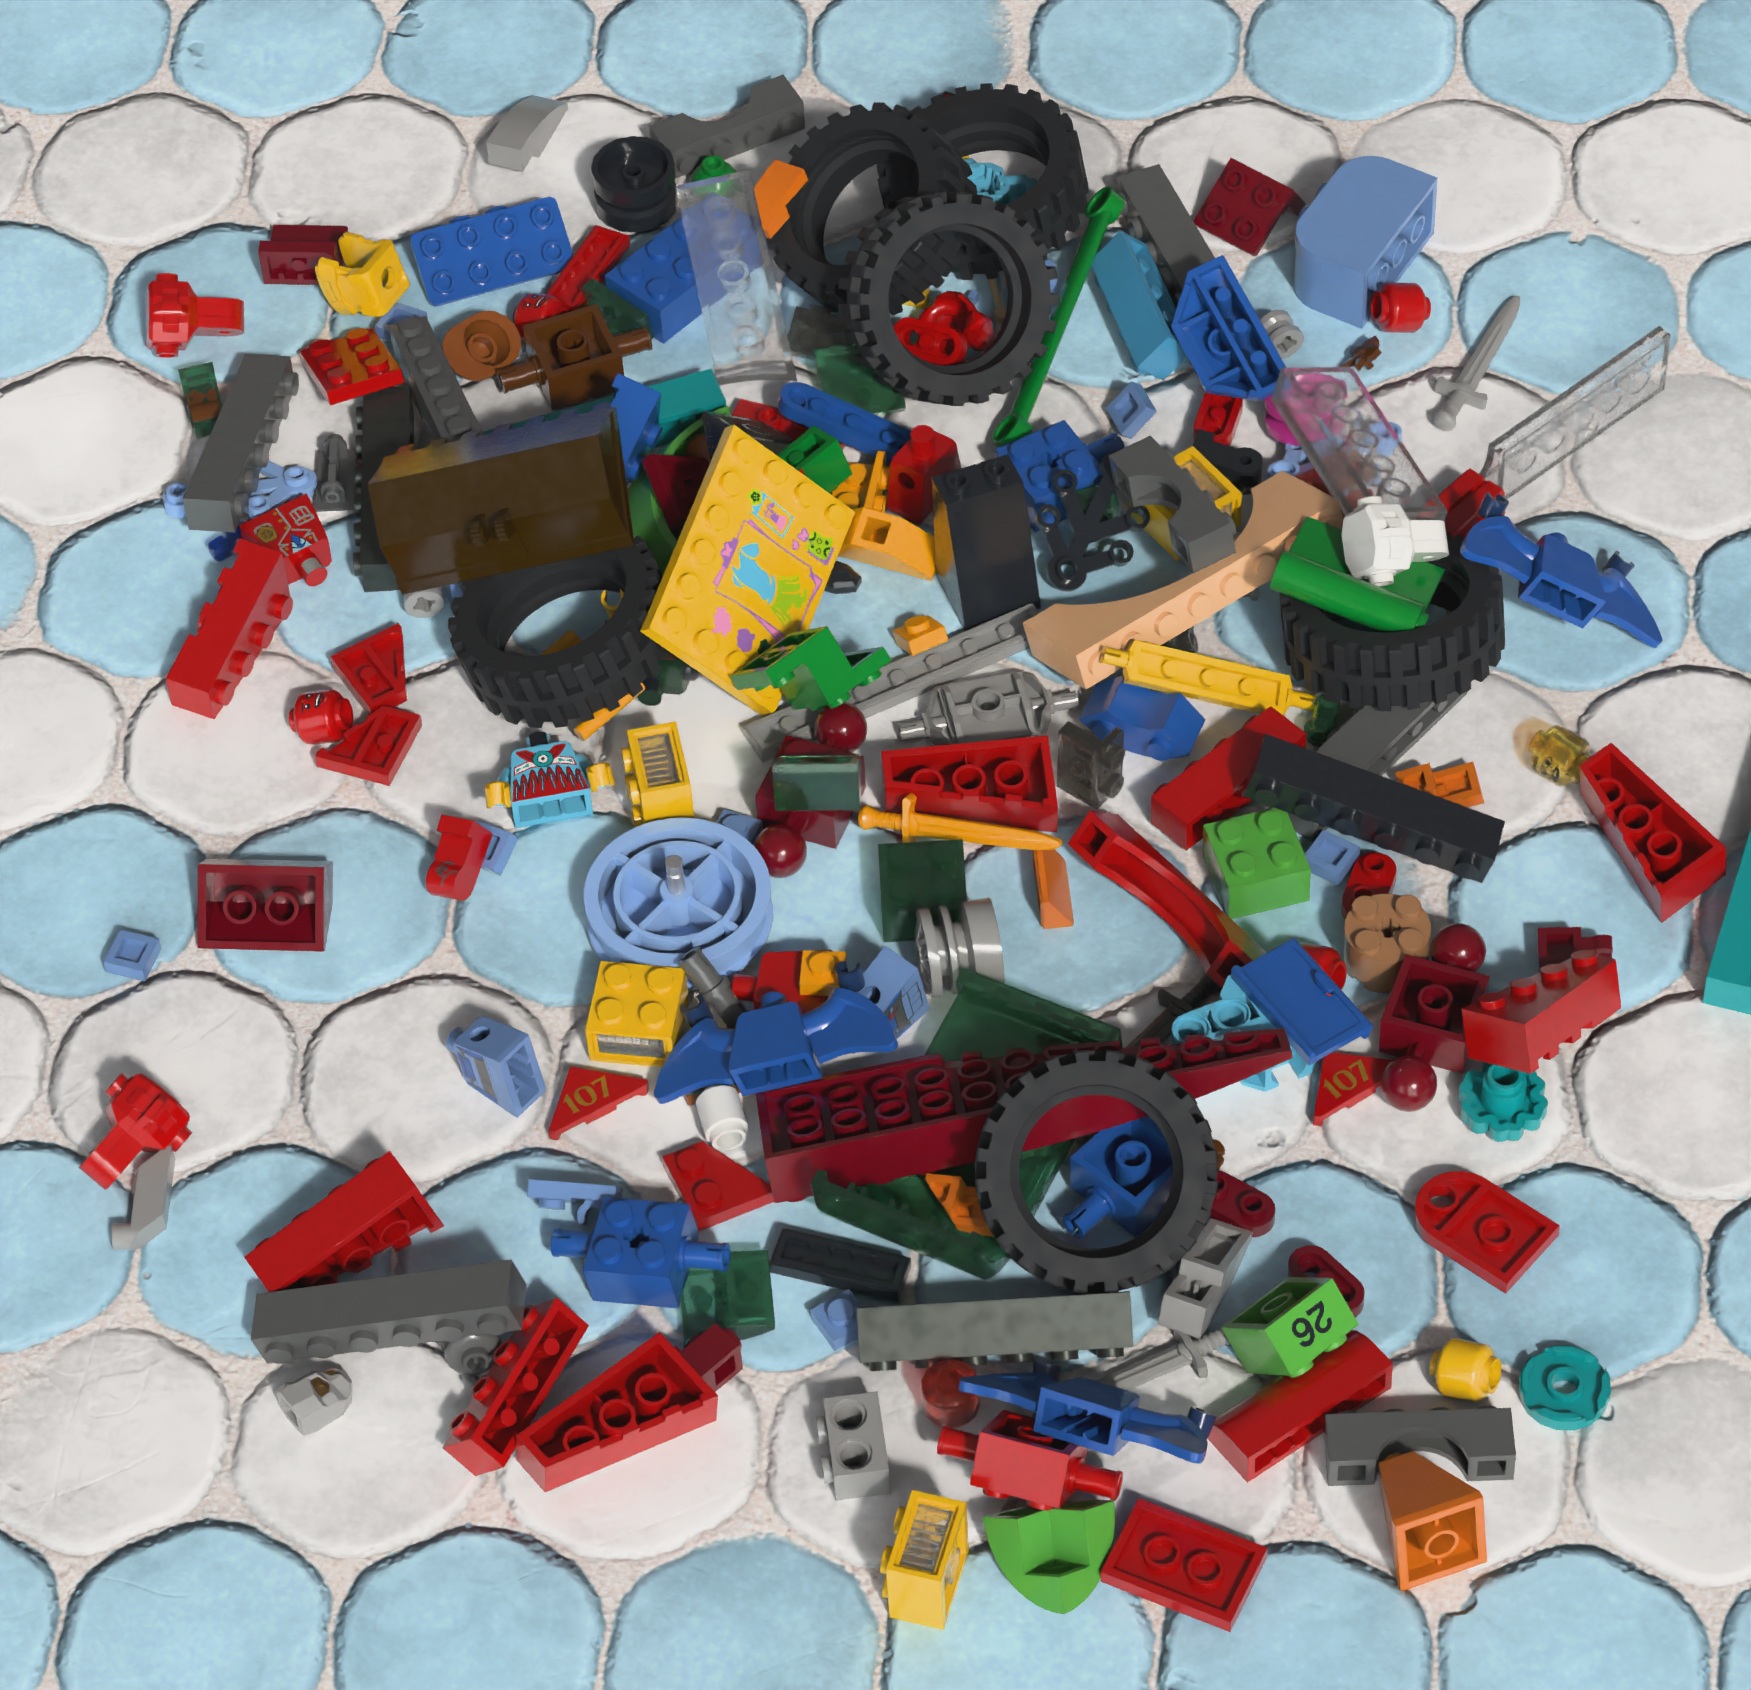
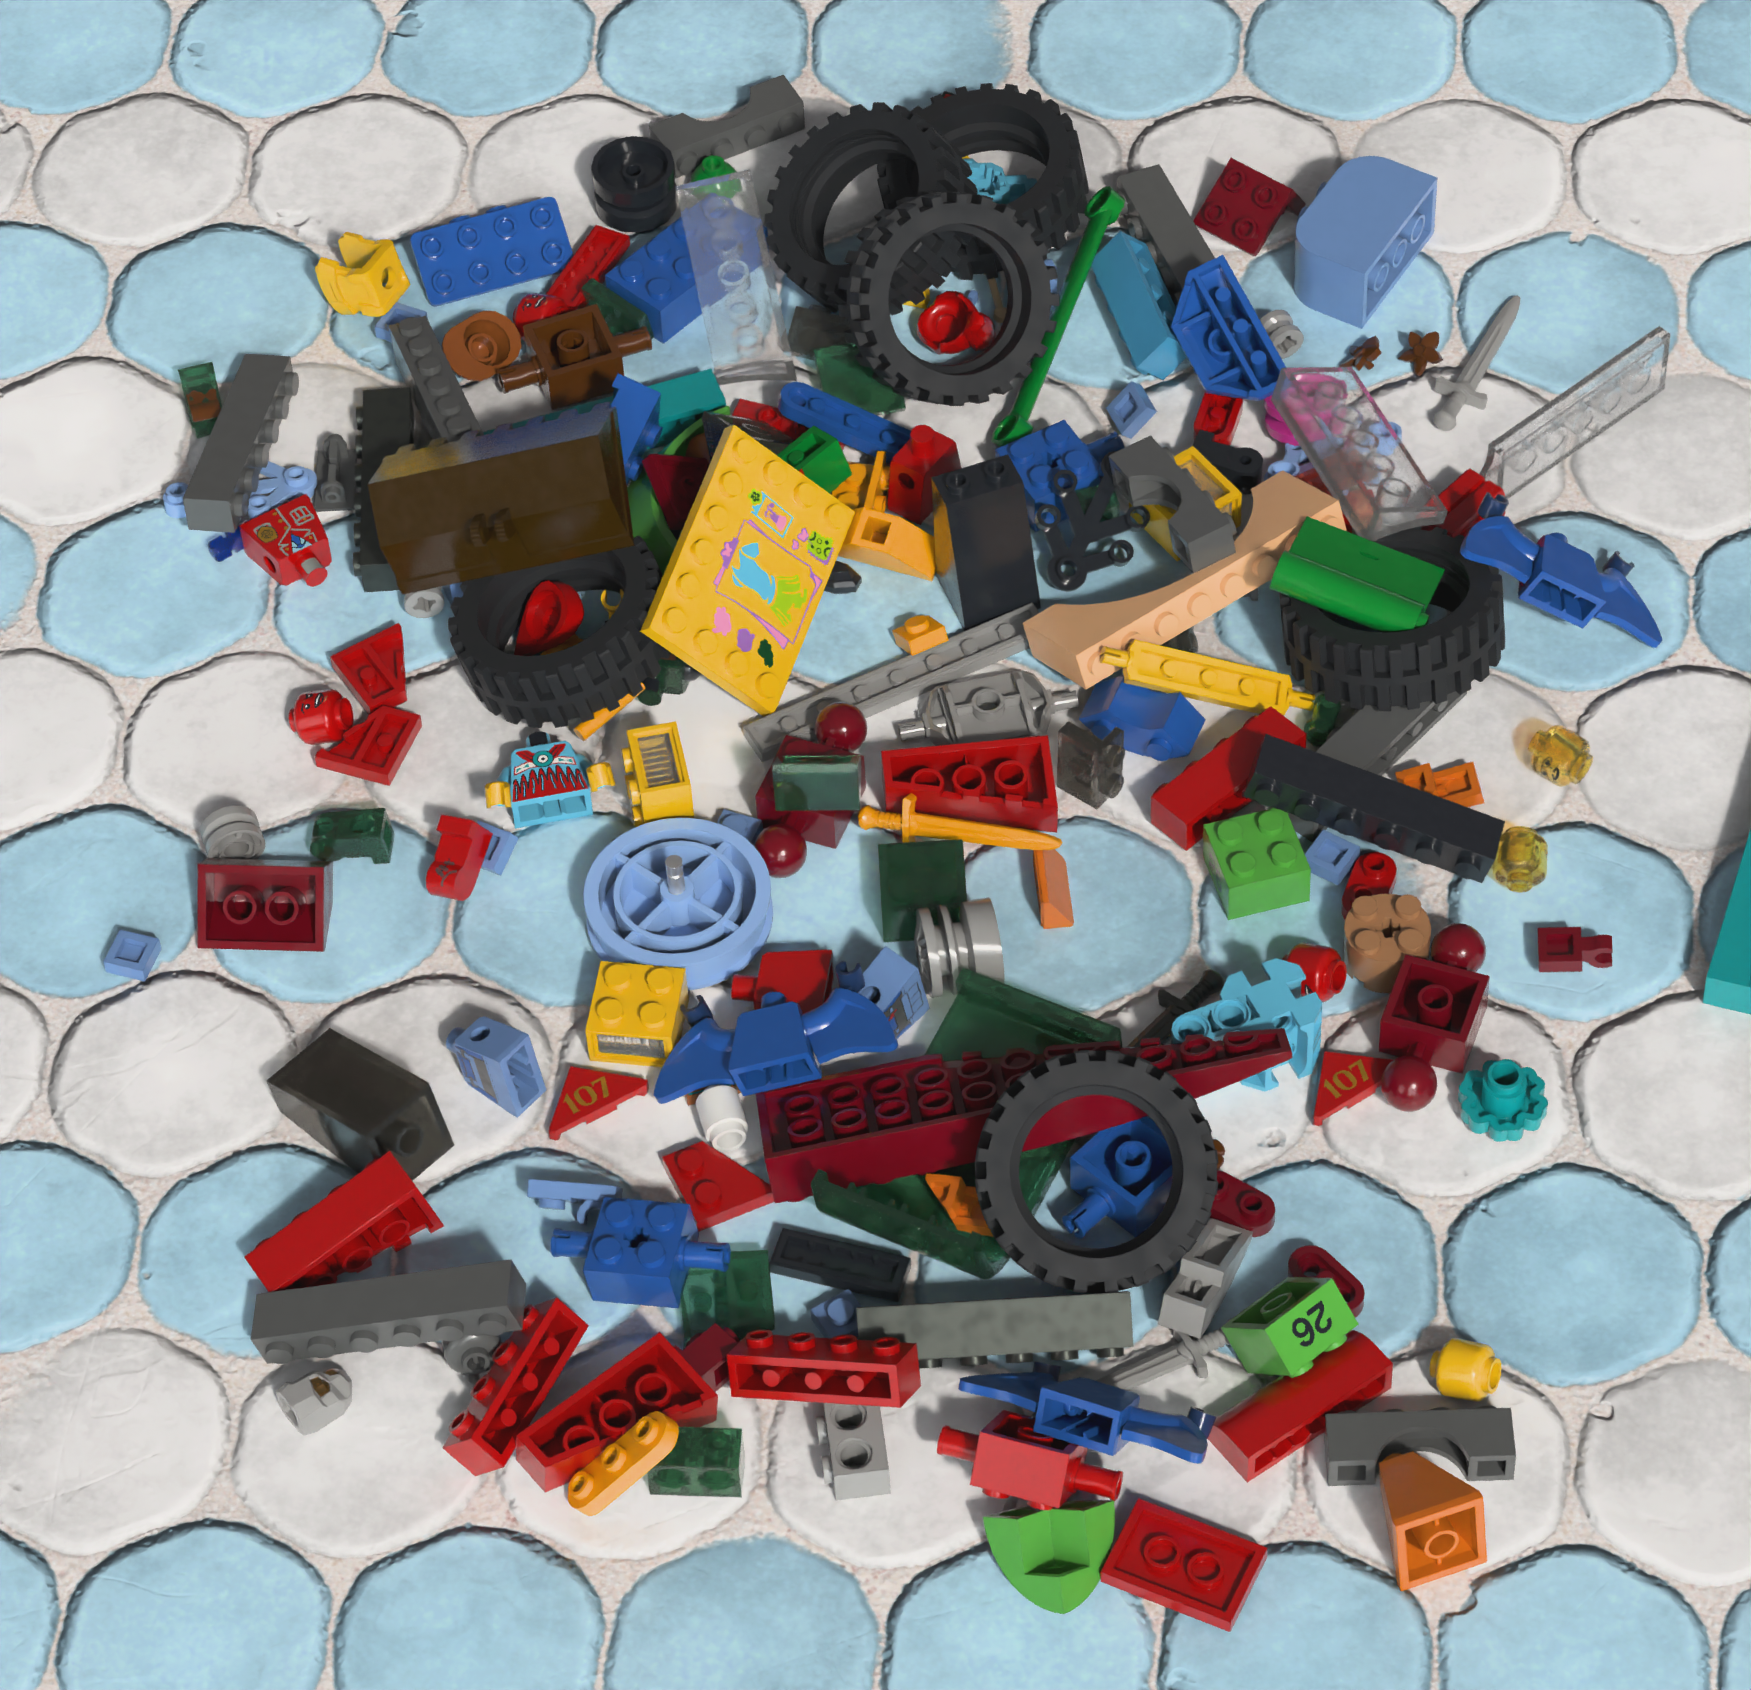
(140, 1120): red piece -> none
(149, 1204): light grey piece -> none
(178, 315): red piece -> none
(231, 630): red wedge -> none
(232, 834): none -> light grey wheel
(295, 252): dark red bracket -> none
(351, 365): red plate -> none
(353, 835): none -> clear green leg
(361, 1105): none -> clear smoke slope
(524, 132): light grey slope -> none
(549, 618): none -> red piece
(623, 1463): none -> light orange plate
(702, 1464): none -> clear green brick
(712, 986): dark grey pin -> none
(773, 193): orange slope -> none
(811, 669): green bracket -> none
(819, 973): light orange plate -> none
(824, 1369): none -> red brick
(925, 1559): yellow piece -> none
(932, 341): red plate -> none
(941, 1397): clear red head -> none
(1137, 866): red arch -> none
(1292, 996): blue door -> none
(1384, 541): white piece -> none
(1400, 307): red head -> none
(1422, 351): none -> reddish brown plant
(1483, 1227): red plate -> none
(1520, 859): none -> clear yellow head
(1542, 1011): red wedge -> none
(1558, 1409): teal tile -> none
(1653, 835): red wedge -> none

